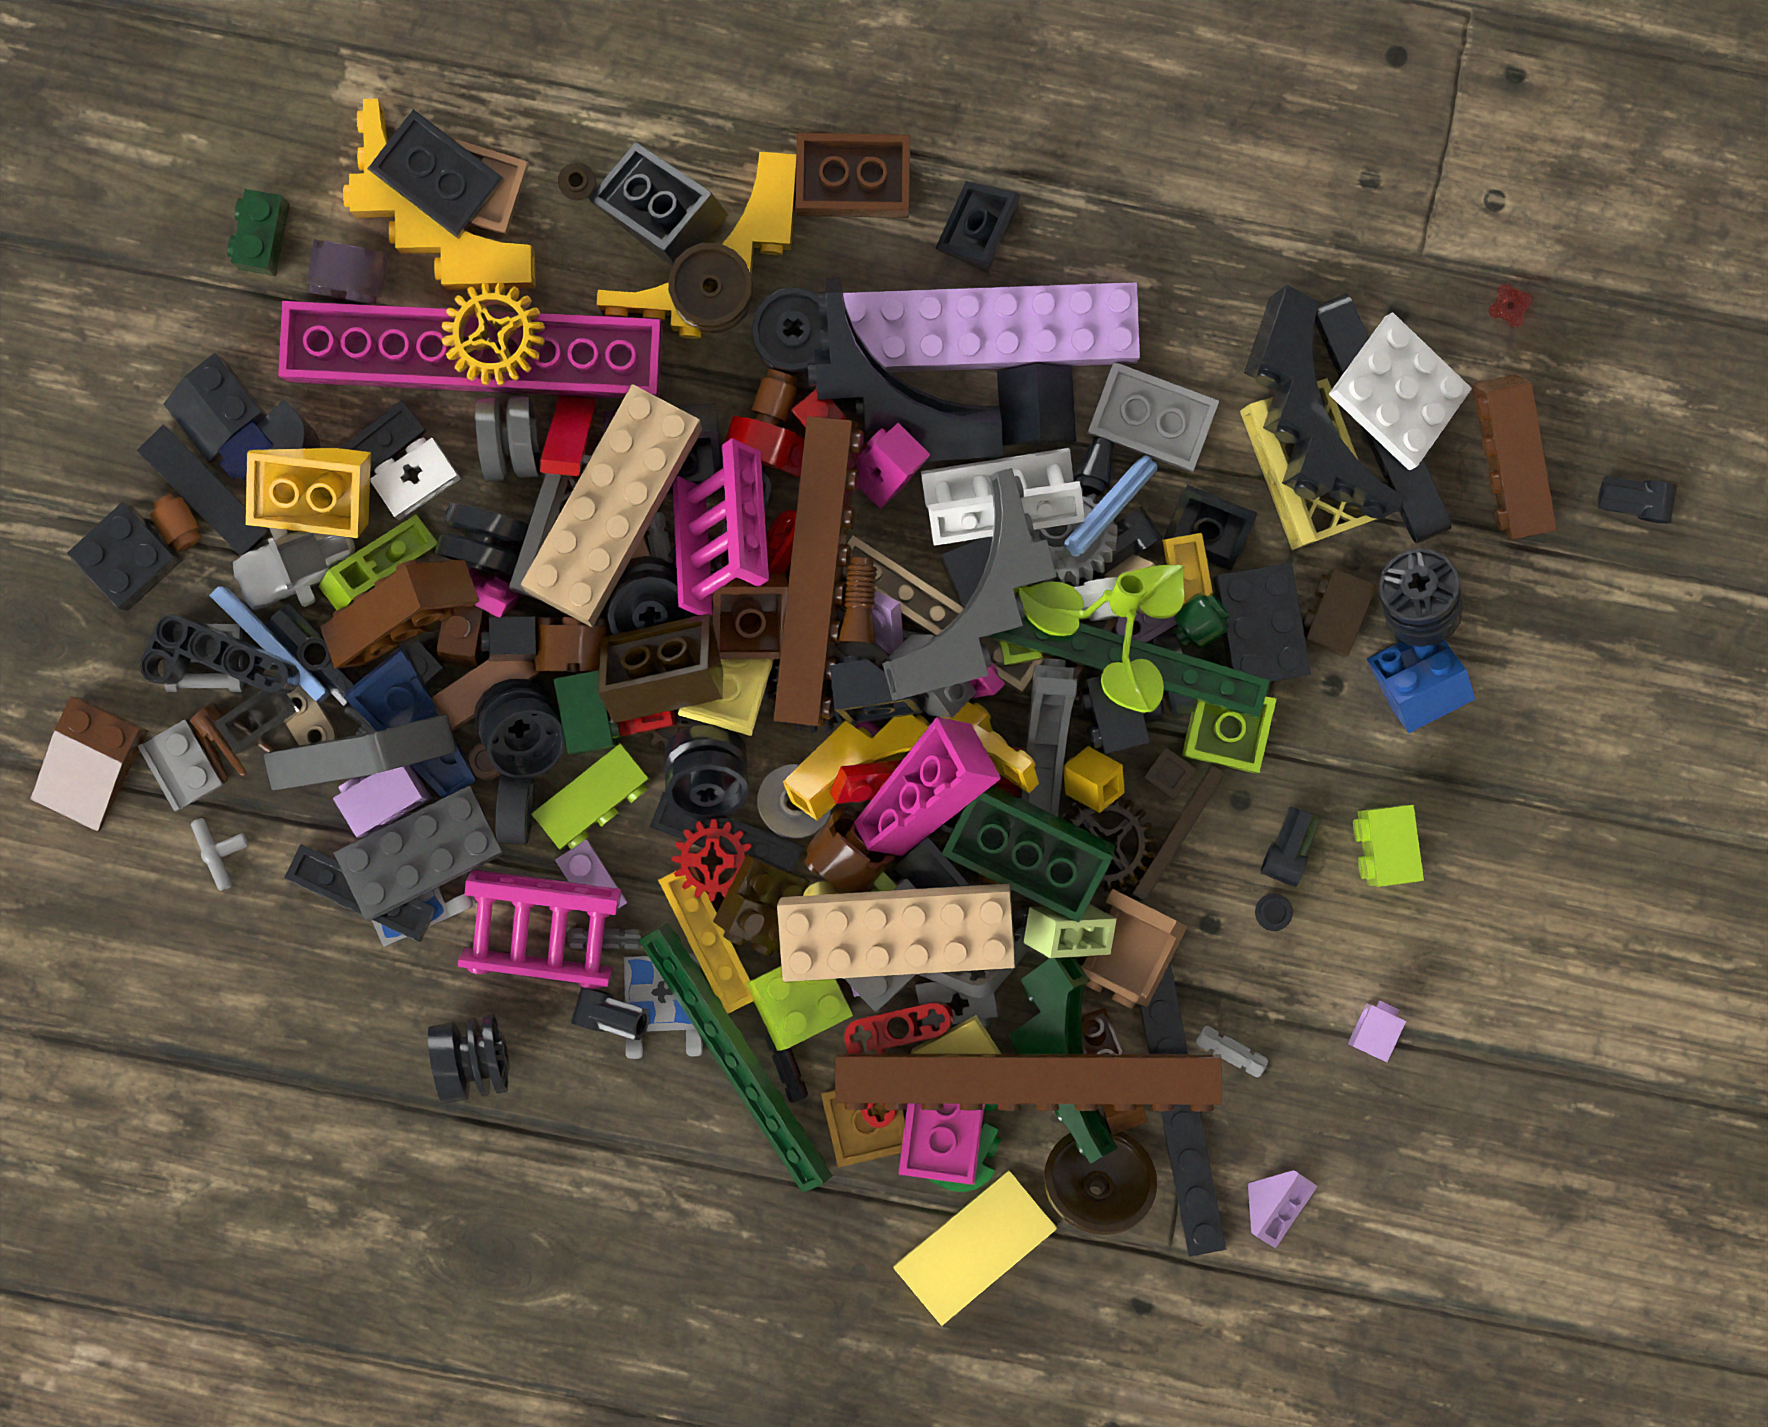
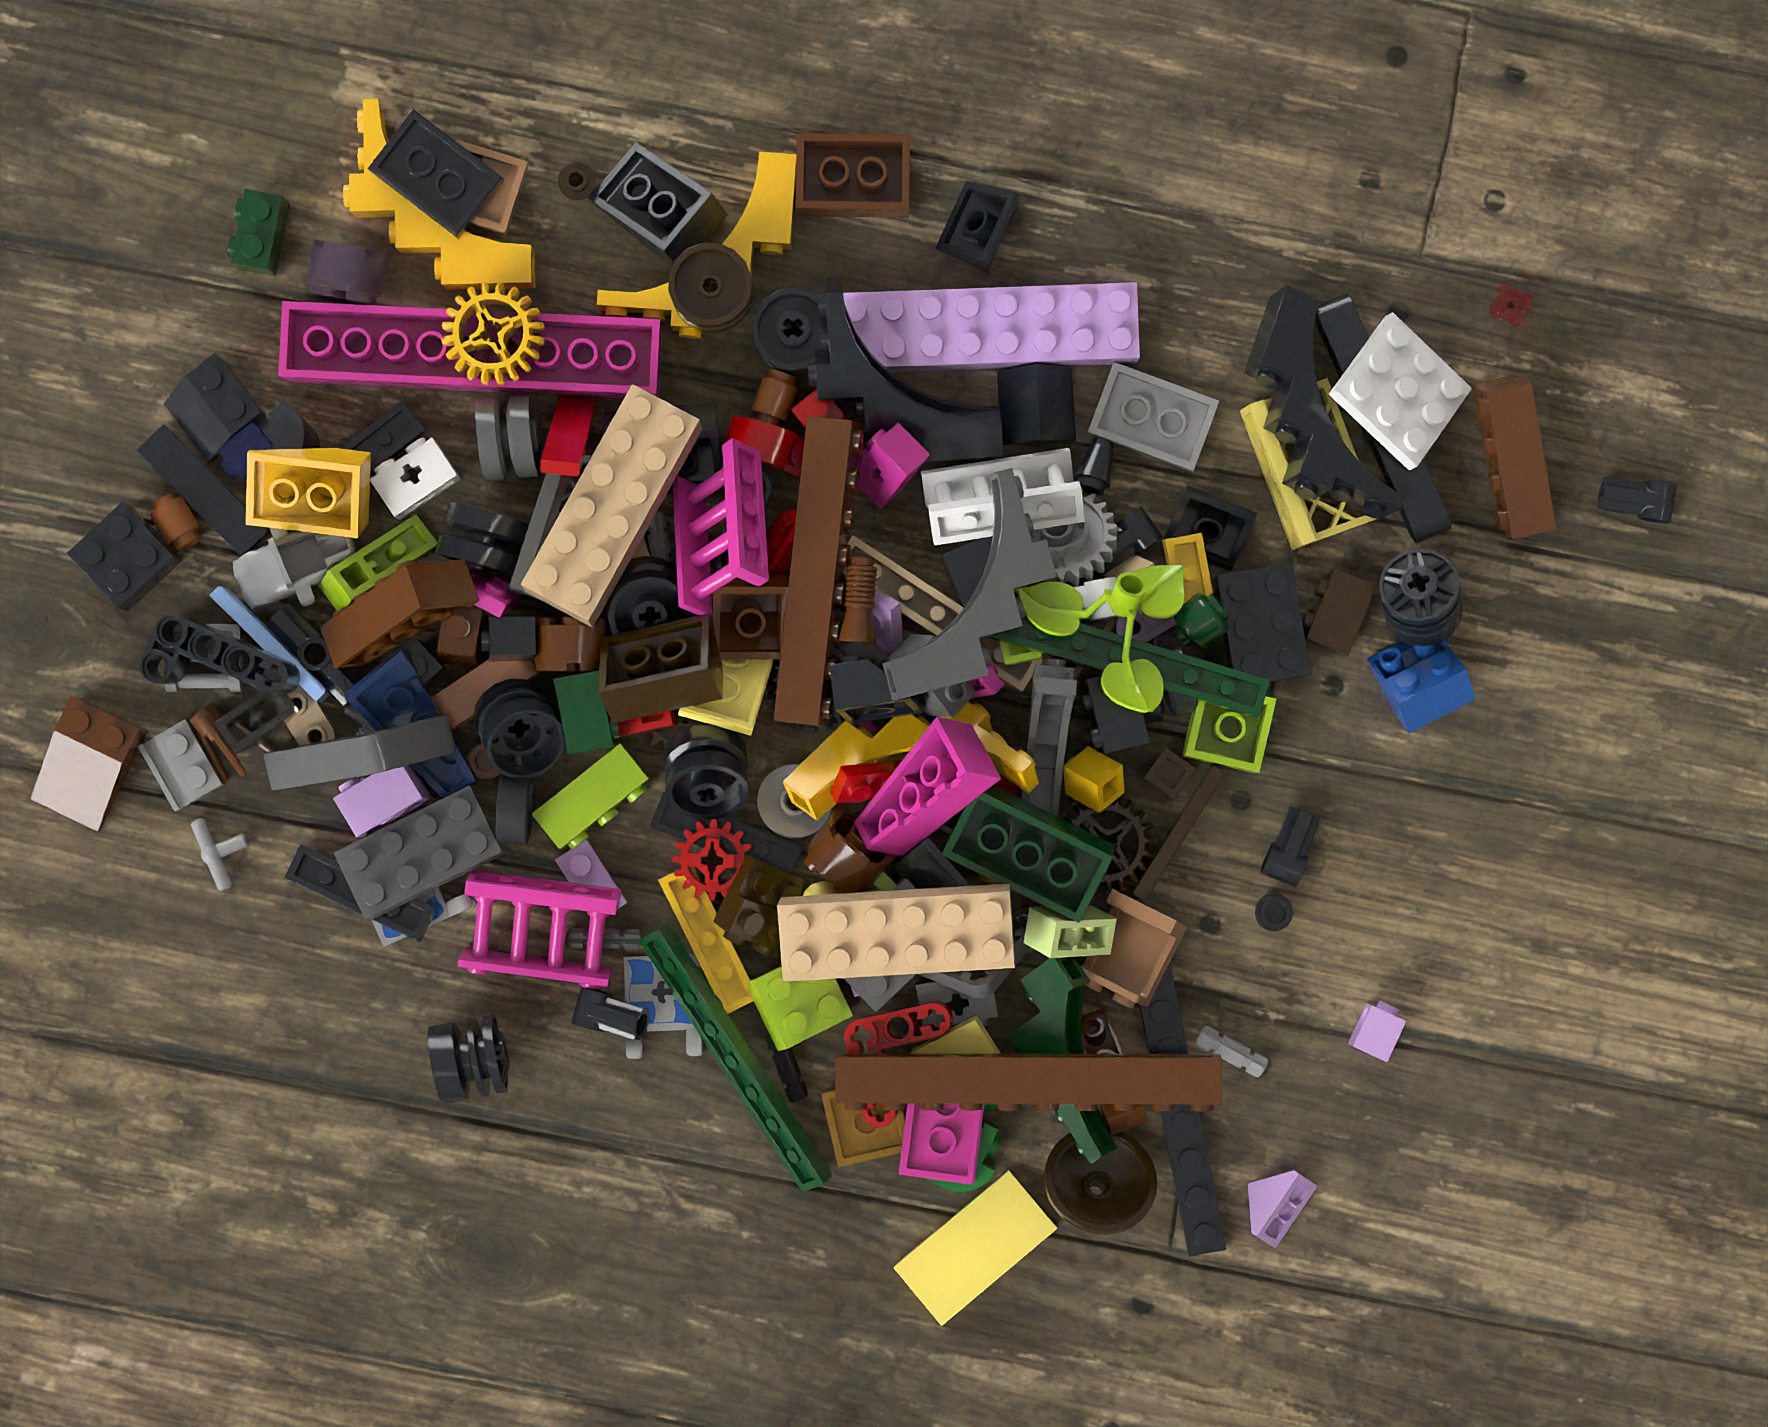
(1110, 506): light blue axle -> none
(1388, 846): lime brick -> none

